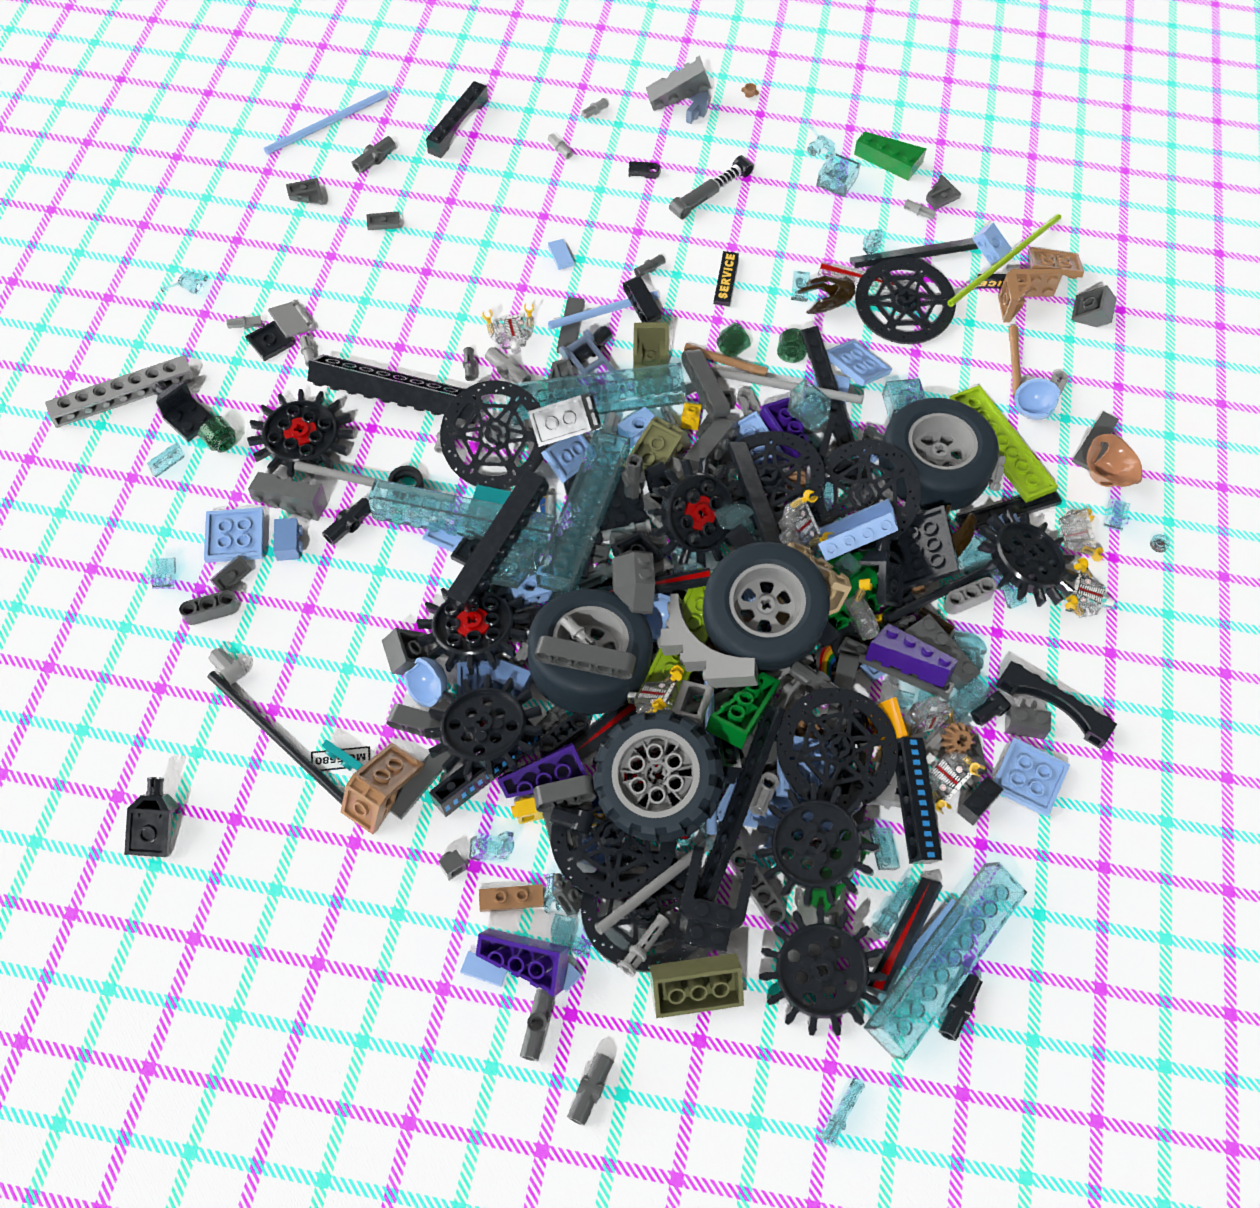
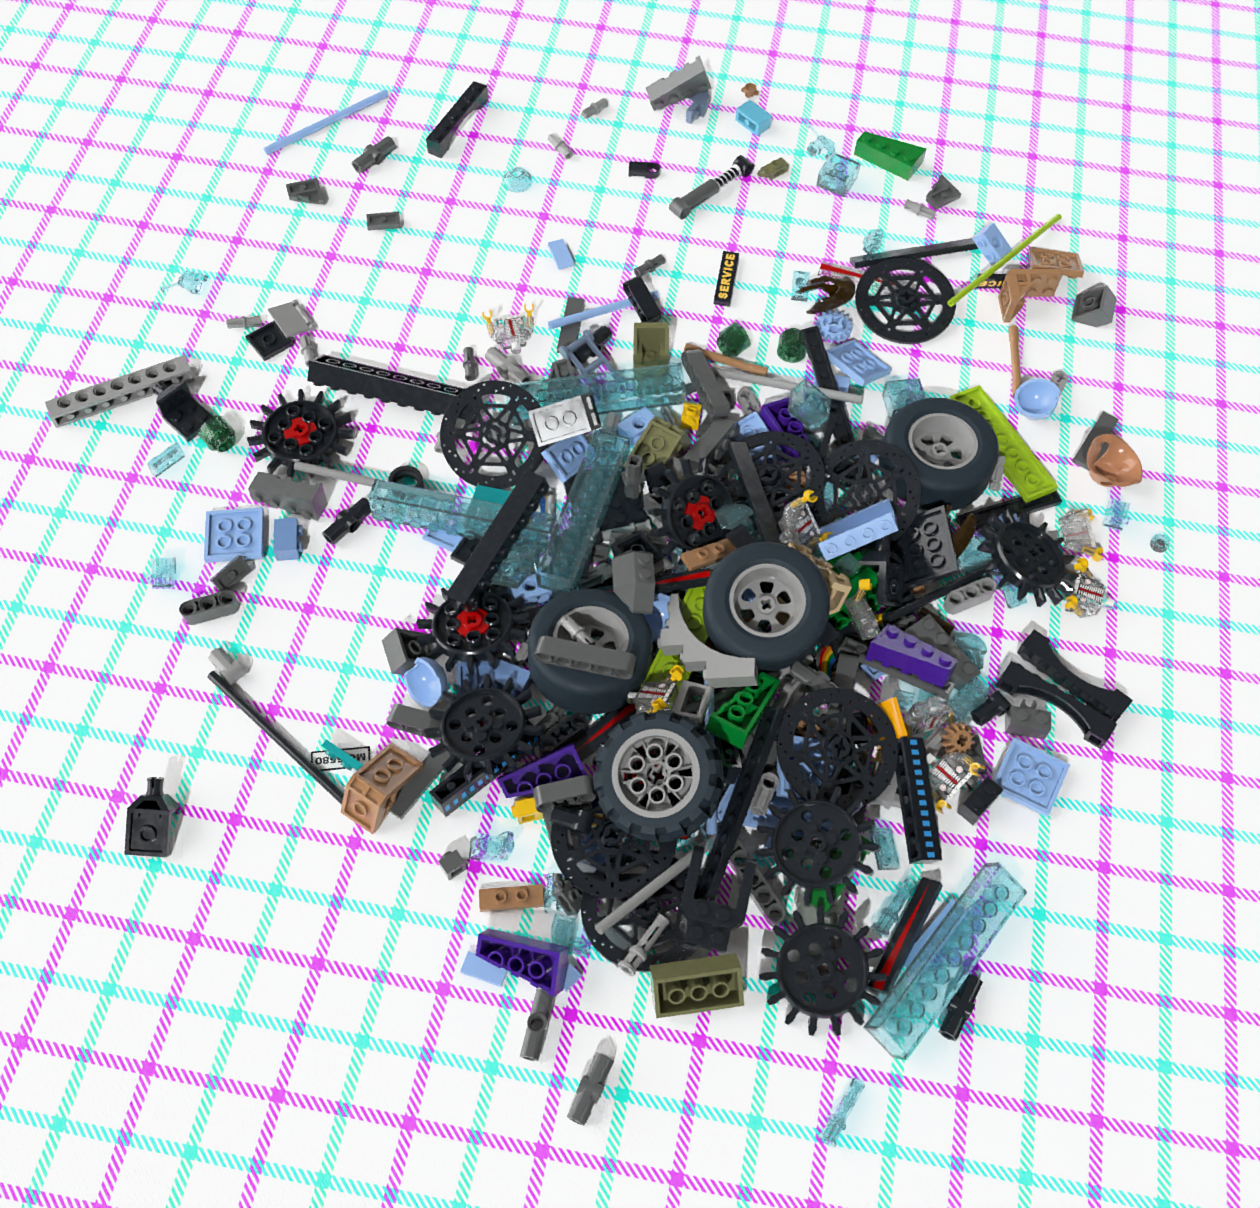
(517, 183): none -> clear light blue piece
(707, 554): none -> medium nougat plate
(753, 118): none -> medium azure brick
(774, 169): none -> olive piece
(834, 326): none -> light blue gear
(1039, 653): none -> black arch

